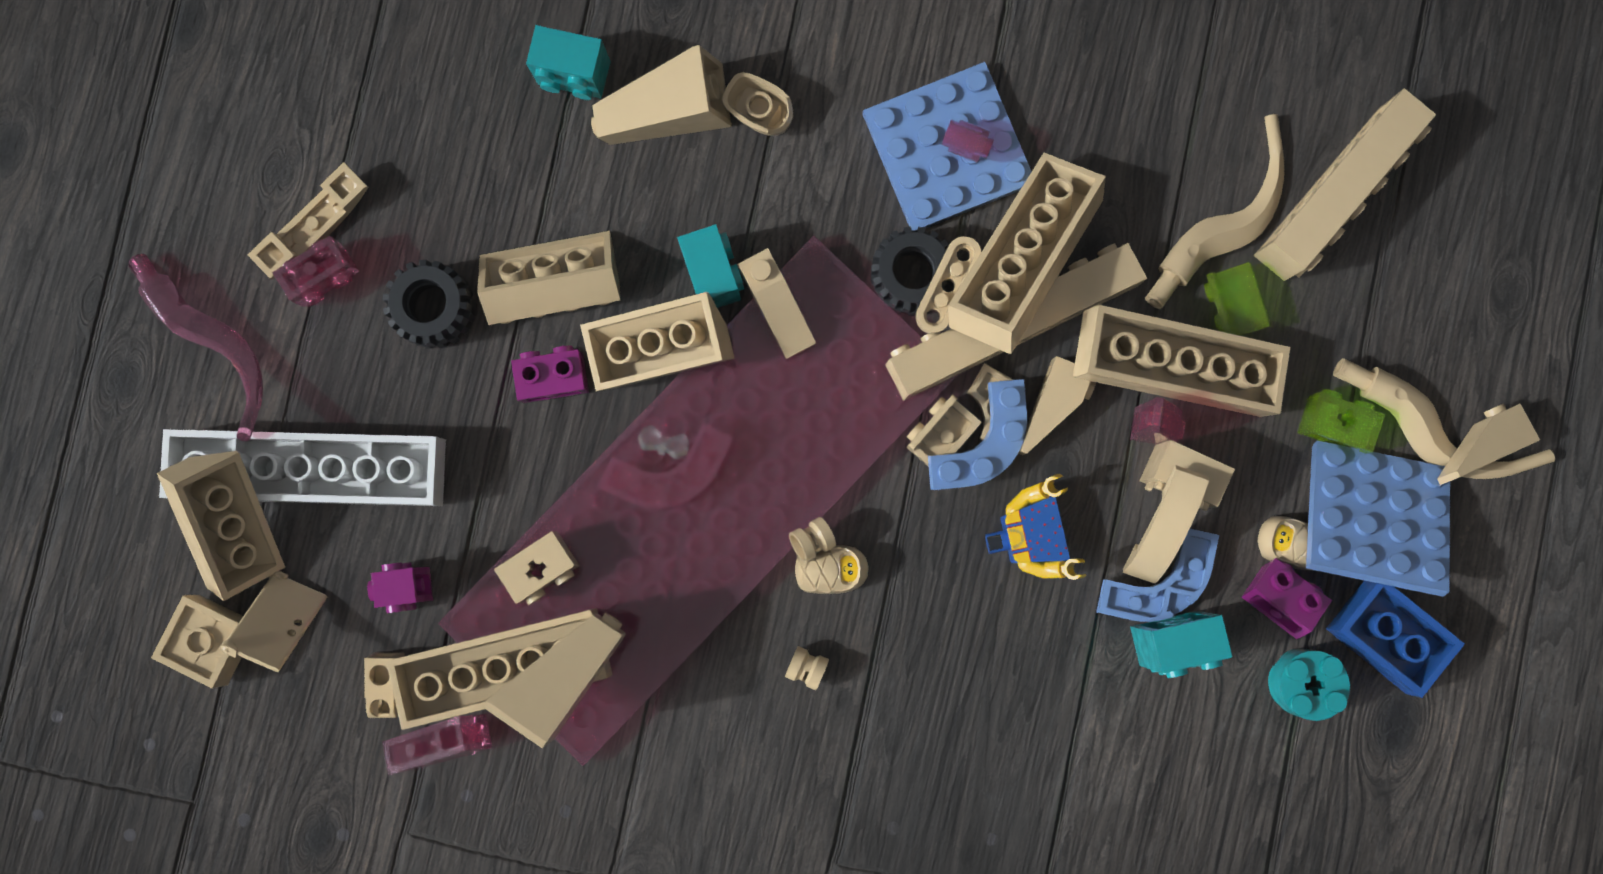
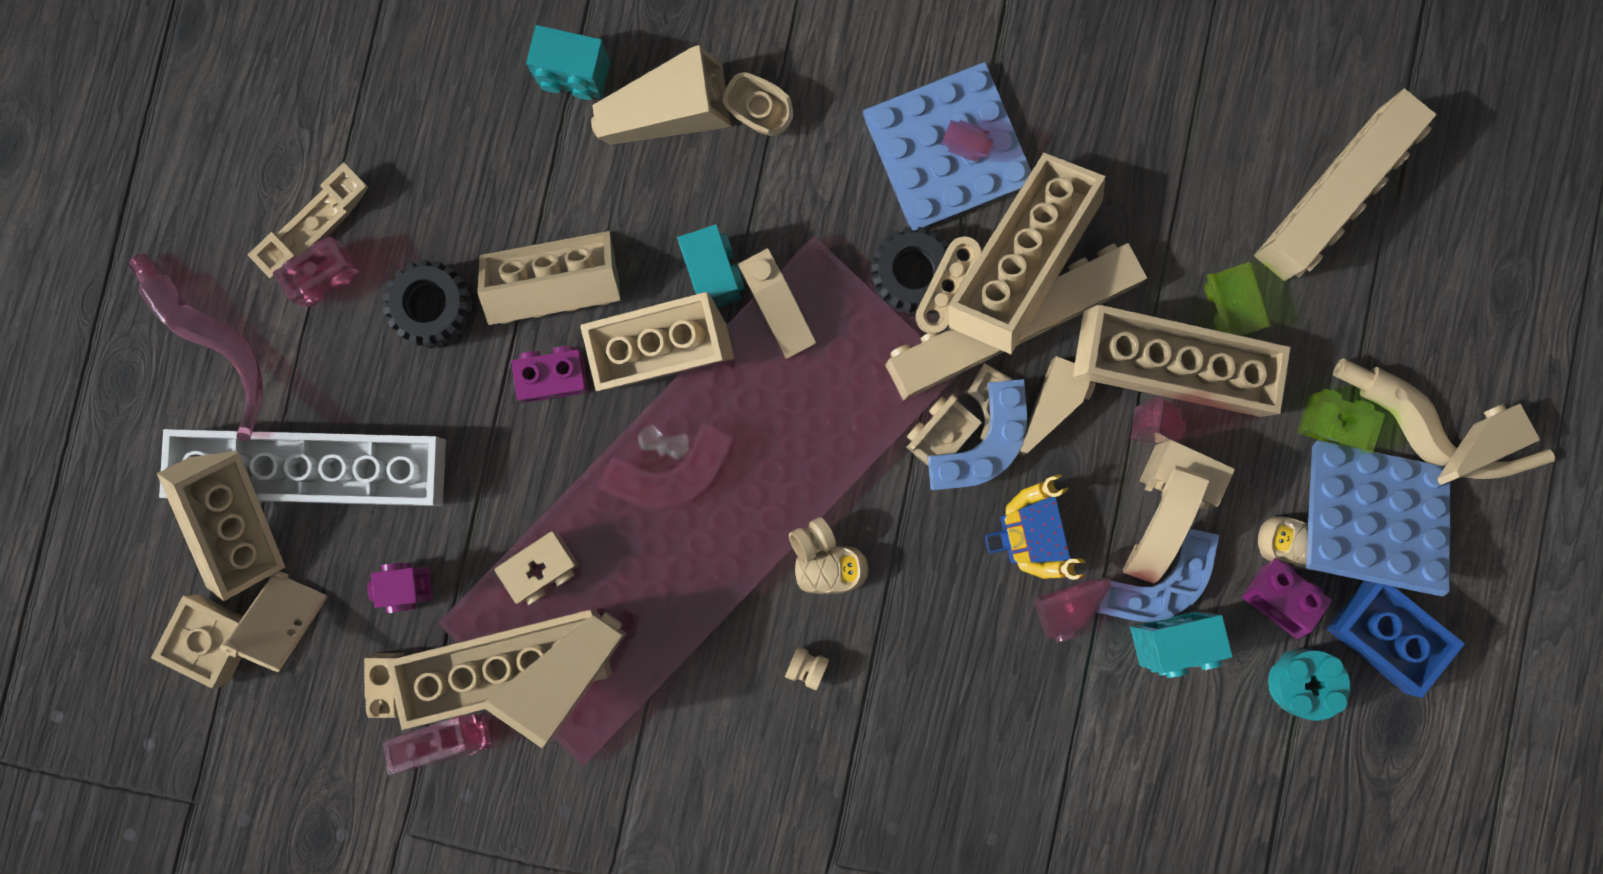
(1070, 608): none -> clear pink slope
(1223, 232): tan animal -> none

